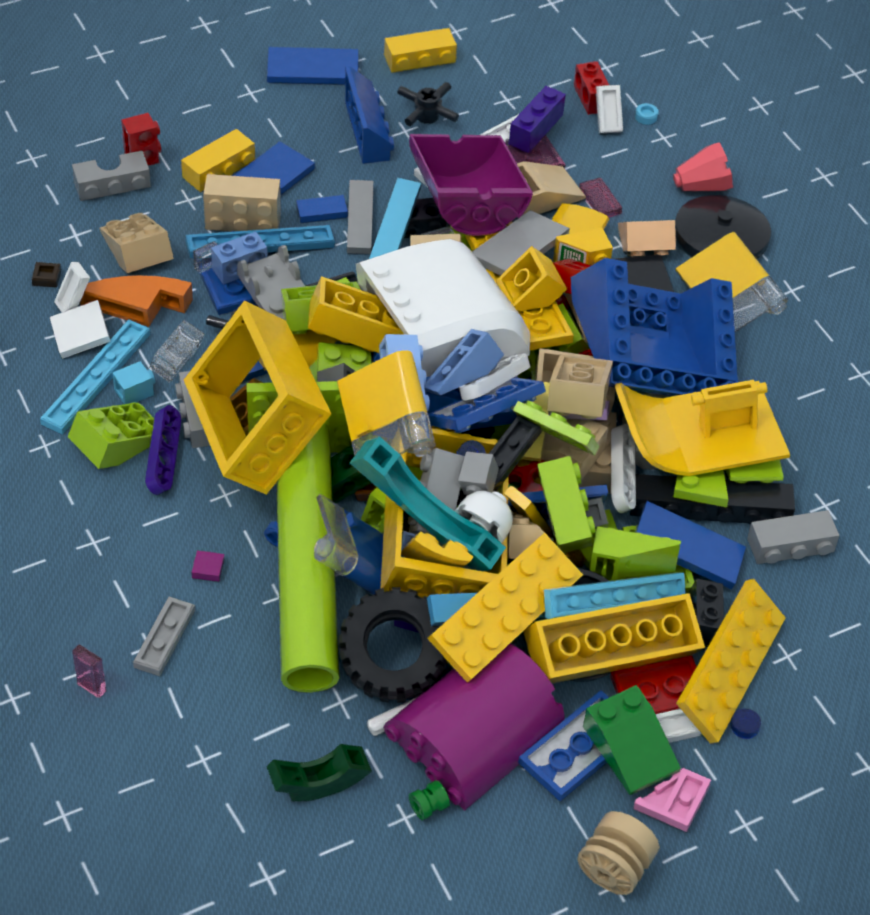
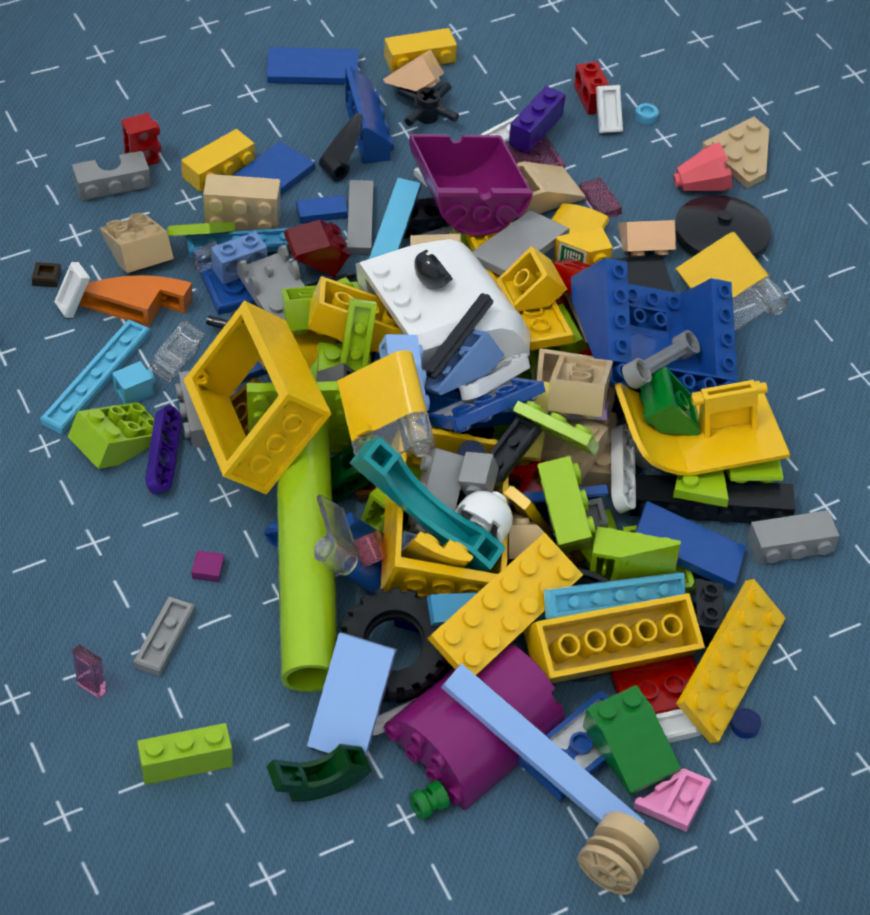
(80, 329): white tile -> none
(185, 753): none -> lime brick
(201, 228): none -> lime tile
(318, 246): none -> dark red slope
(338, 153): none -> black piece
(351, 694): none -> light blue tile
(358, 333): none -> lime plate
(370, 548): none -> clear pink piece
(417, 74): none -> light nougat slope
(431, 271): none -> black hair
(458, 336): none -> black axle
(533, 745): none -> light blue tile
(639, 371): none -> light grey piece
(669, 405): none -> green slope
(745, 150): none -> tan plate

